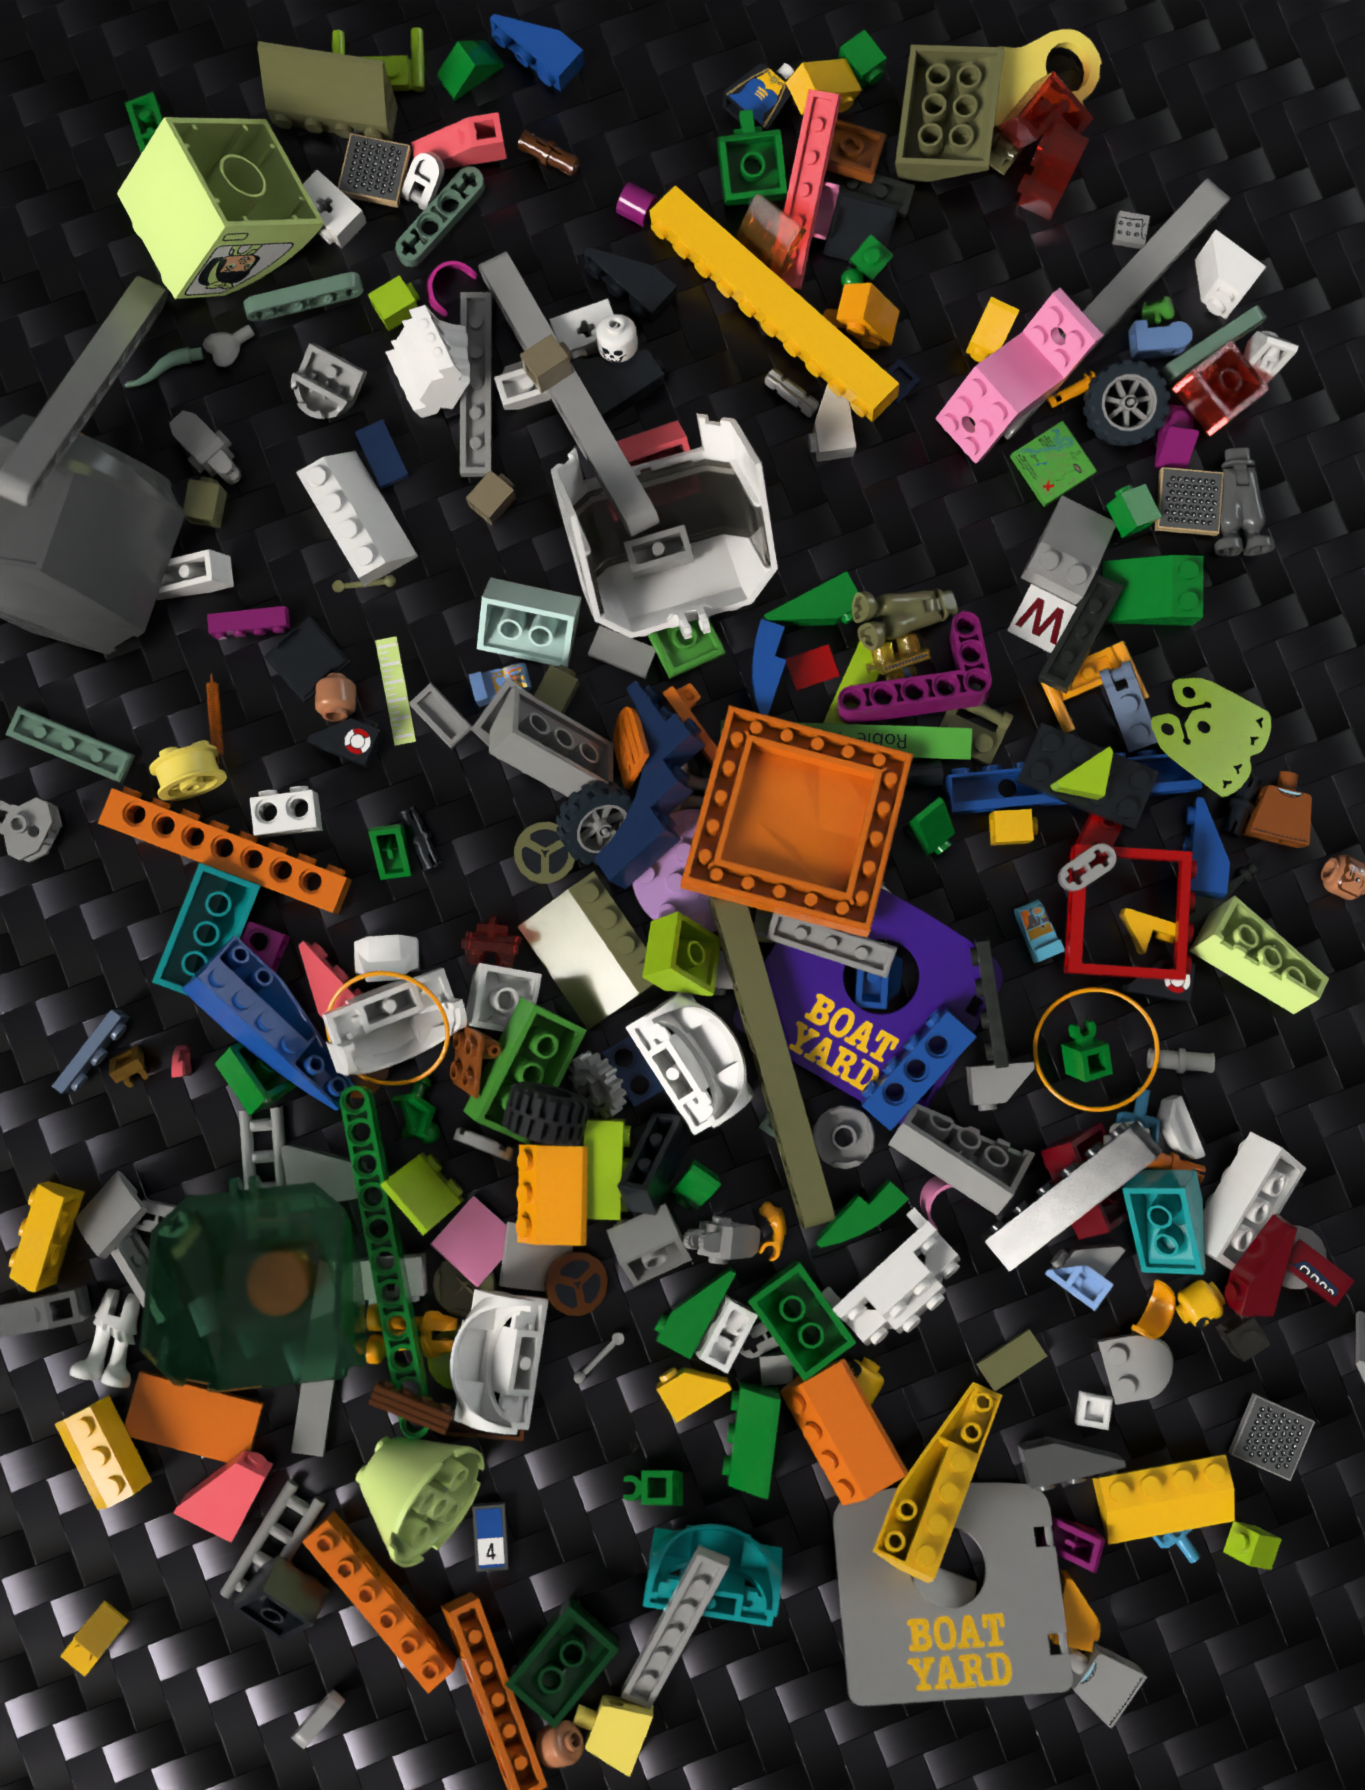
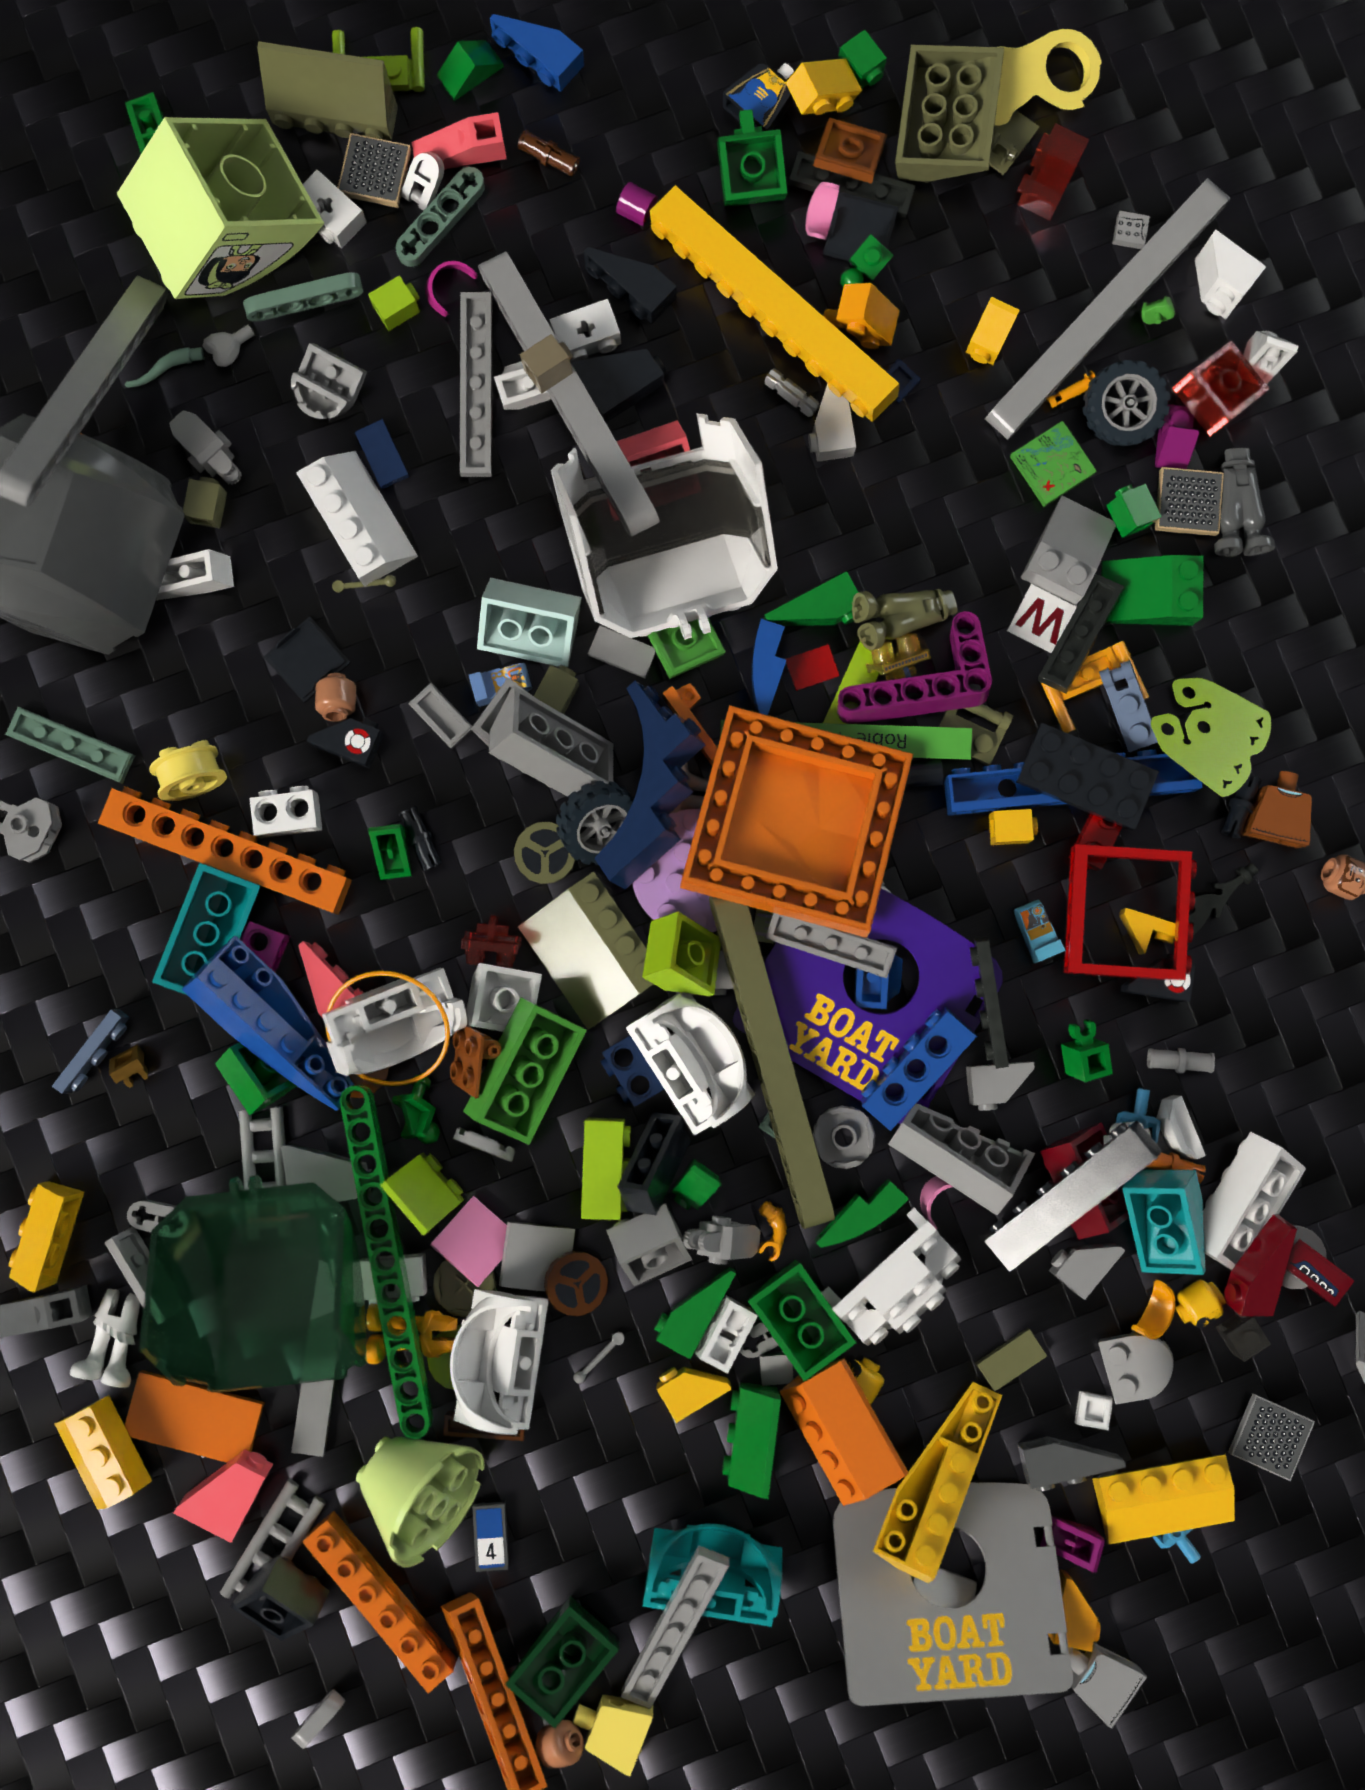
(94, 1638): yellow slope -> none
(110, 1215): light grey slope -> none
(181, 1061): coral tile -> none
(217, 722): orange piece -> none
(248, 621): magenta piece -> none
(278, 1283): clear orange tile -> none
(386, 953): white slope -> none
(395, 691): yellowish green sticker -> none
(411, 1407): reddish brown piece -> none
(430, 362): white slope -> none
(492, 497): dark tan brick -> none
(546, 1113): black tyre -> none
(552, 1194): light orange slope -> none
(597, 1083): light grey gear -> none
(616, 338): white head -> none
(629, 745): orange window -> none
(657, 1488): green brick -> none
(659, 552): light grey brick -> none
(770, 235): clear orange slope -> none
(809, 174): coral plate -> none
(932, 828): green slope -> none
(1018, 376): bright pink bracket -> none
(1041, 108): clear red brick -> none
(1082, 1283): light blue slope -> none
(1088, 1108): light orange piece -> none
(1089, 778): lime slope -> none
(1091, 873): light grey beam -> none
(1158, 341): medium blue leg -> none
(1199, 353): sand green beam -> none
(1208, 851): blue slope -> none
(1252, 1545): lime brick -> none
(1258, 956): yellowish green wedge -> none

